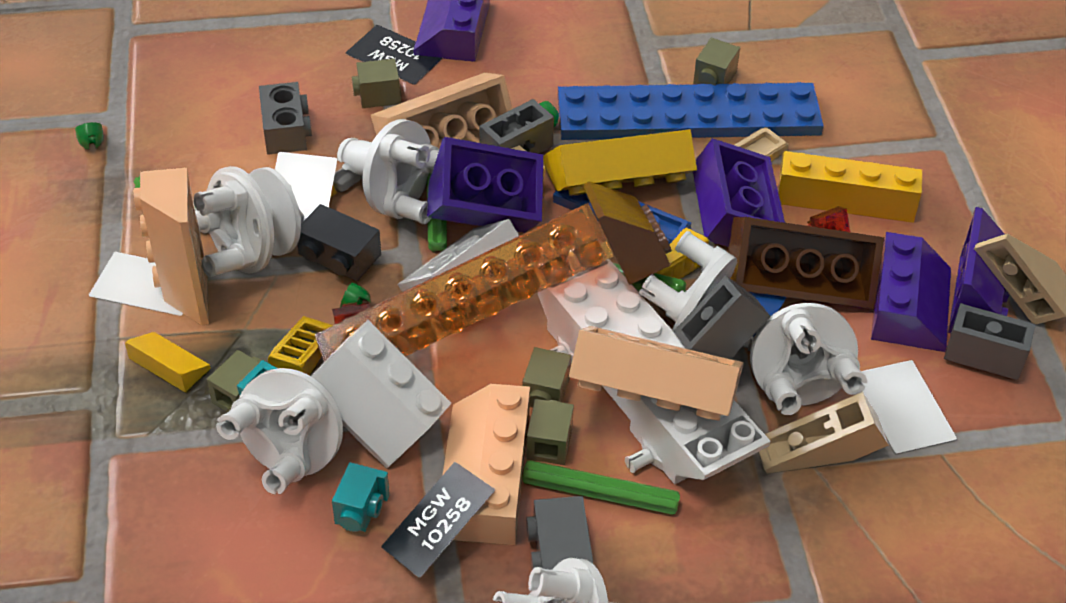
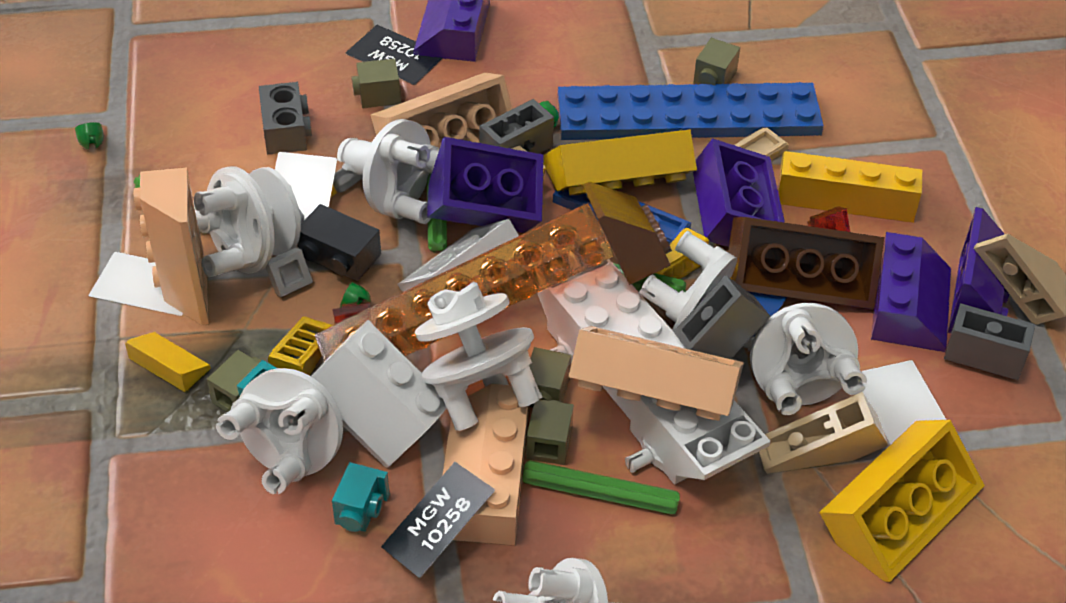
(288, 272): none -> light grey tile
(478, 358): none -> white piece
(559, 531): dark grey brick -> none
(903, 498): none -> yellow slope

